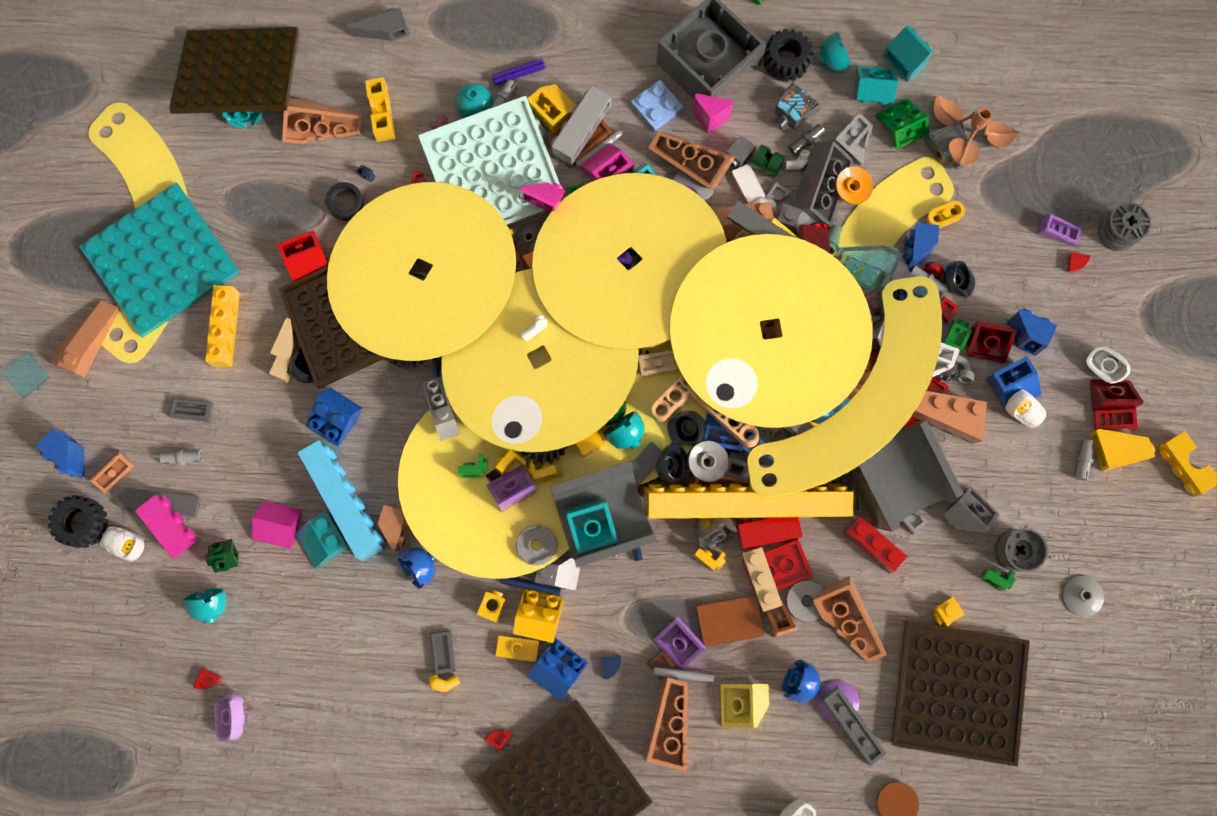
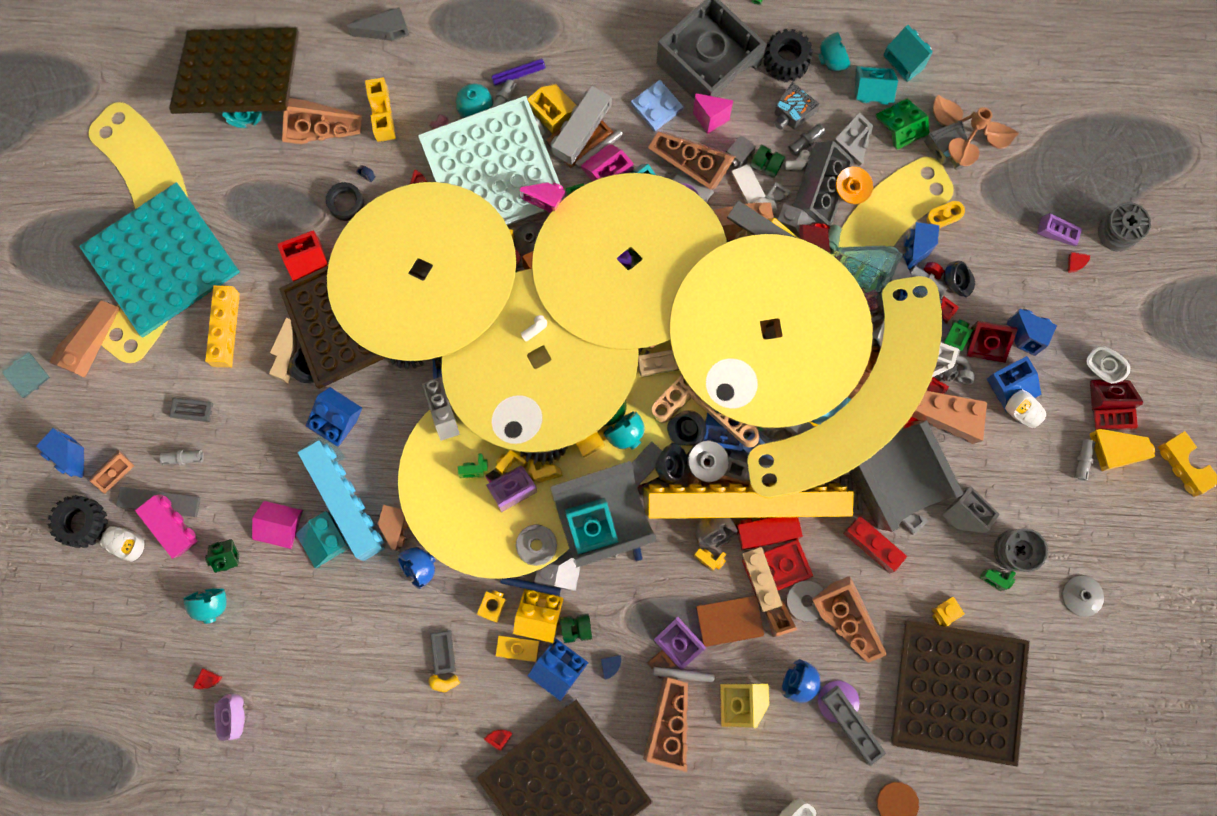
(583, 626): none -> dark green wheel

